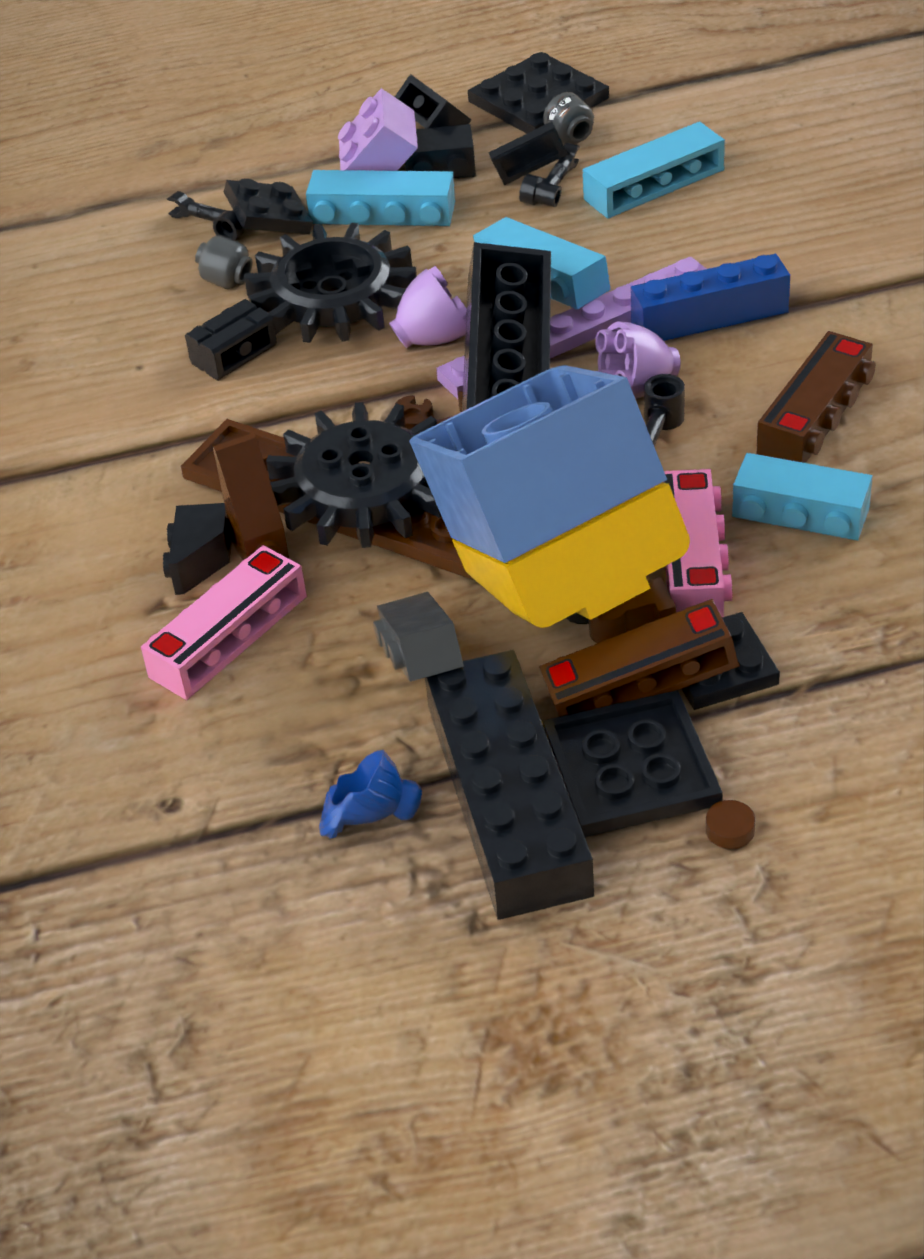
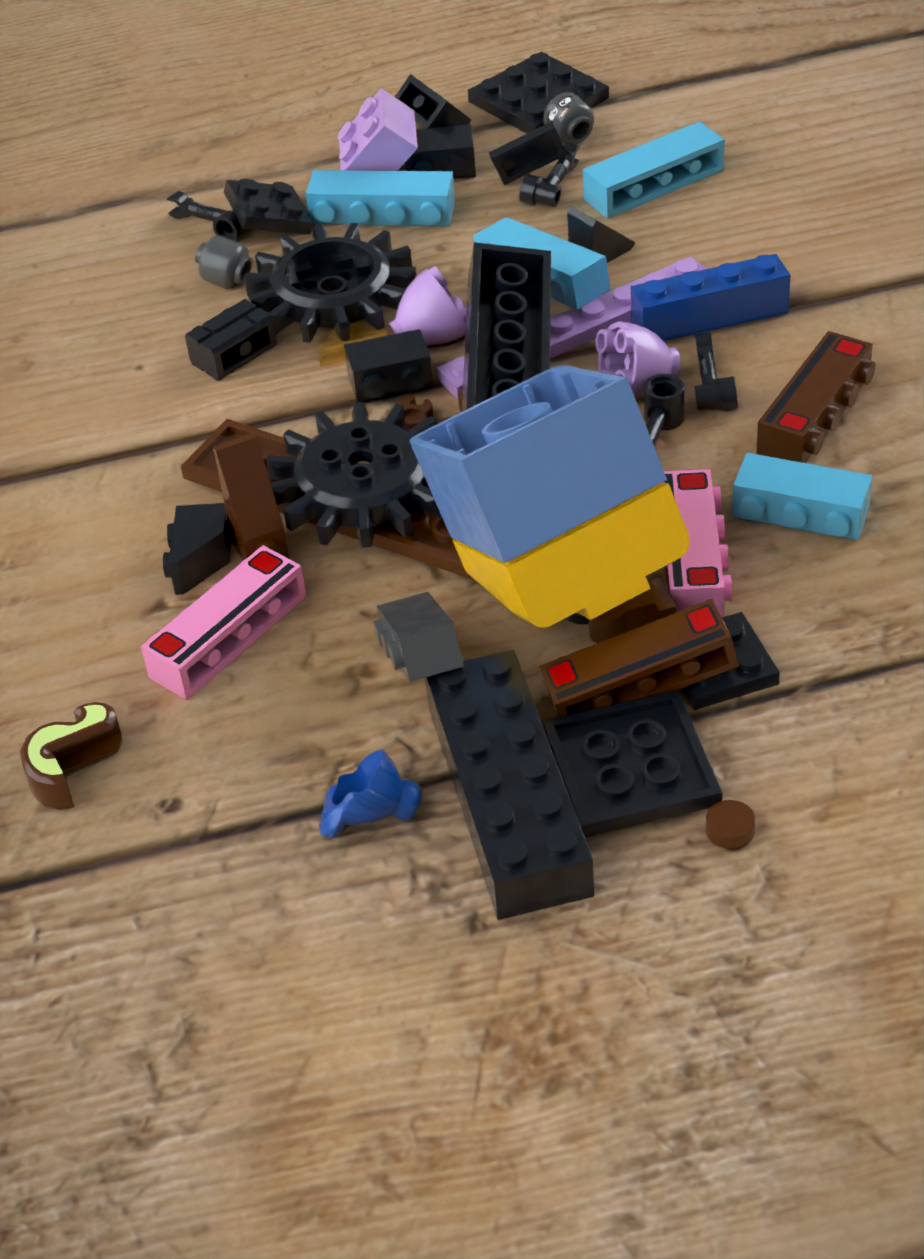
(65, 747): none -> reddish brown animal
(333, 349): none -> clear yellow tile
(388, 365): none -> black brick
(596, 236): none -> black slope
(713, 391): none -> black brick

